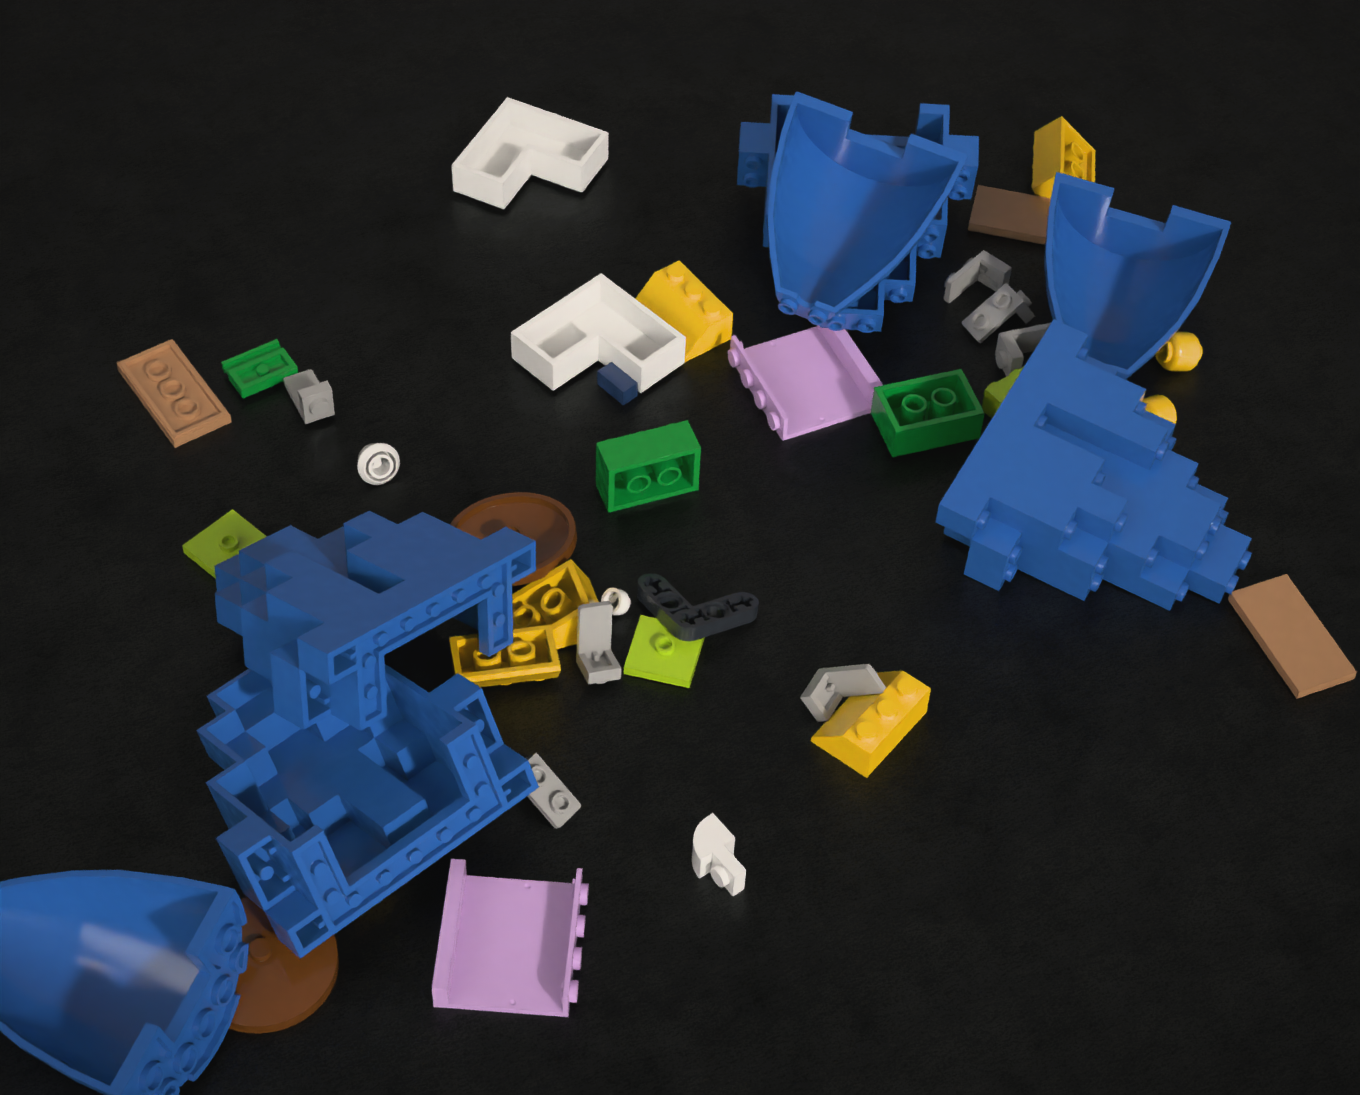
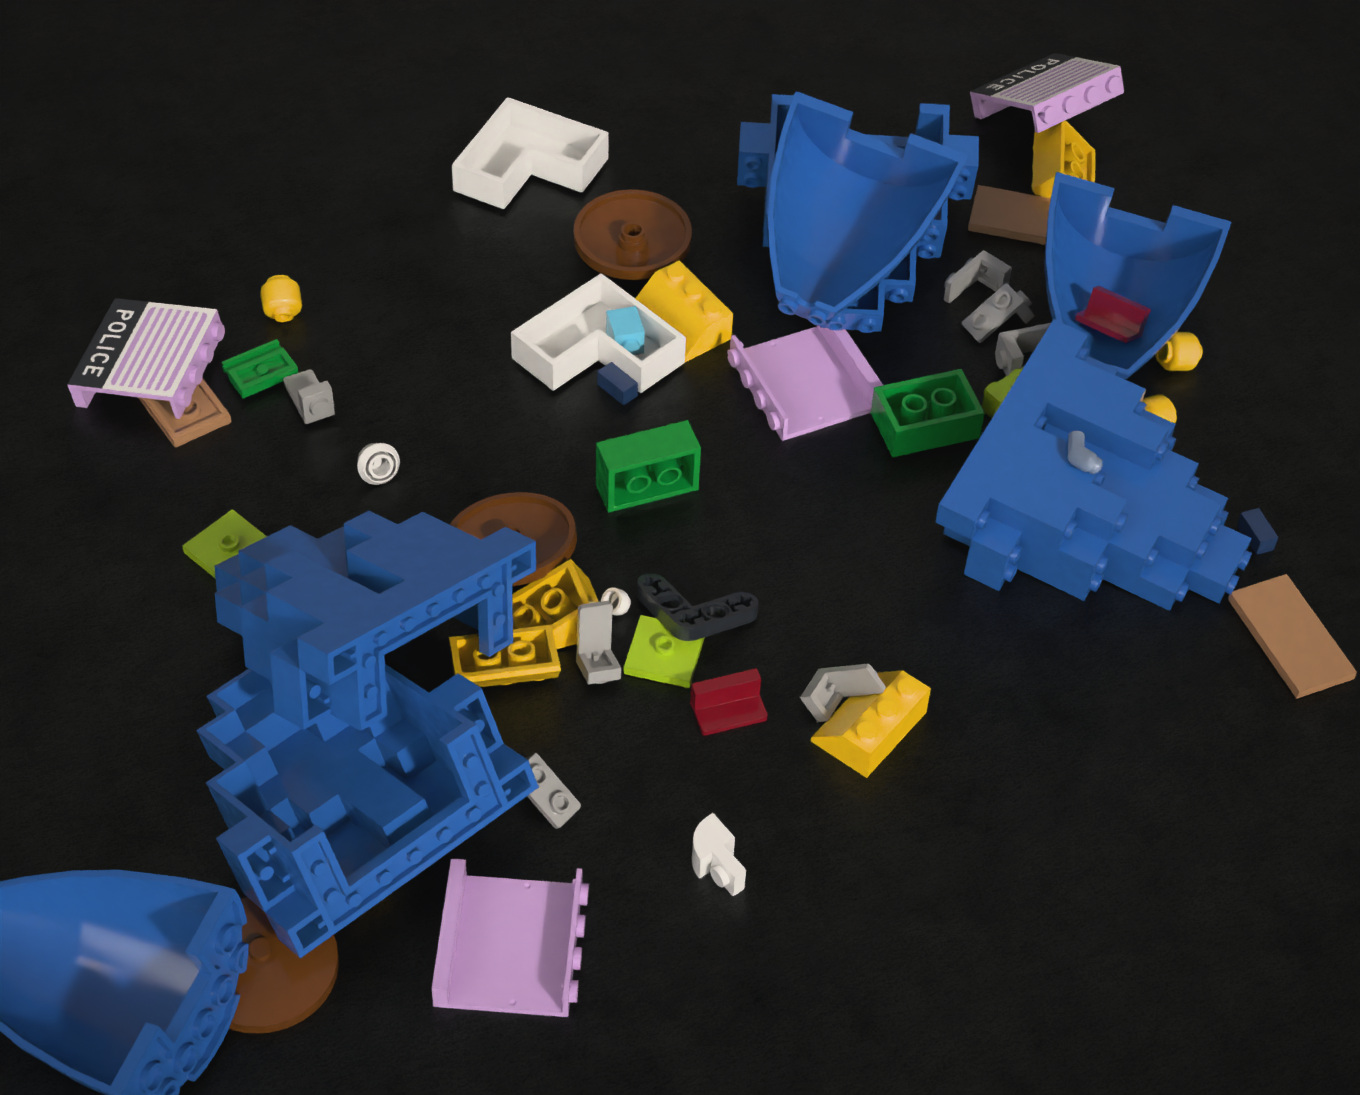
(148, 353): none -> panel
(281, 298): none -> yellow head
(626, 329): none -> medium azure brick
(632, 234): none -> reddish brown dish
(728, 702): none -> dark red panel
(1052, 87): none -> lavender panel
(1080, 456): none -> sand blue arm
(1114, 315): none -> dark red panel
(1255, 525): none -> dark blue piece

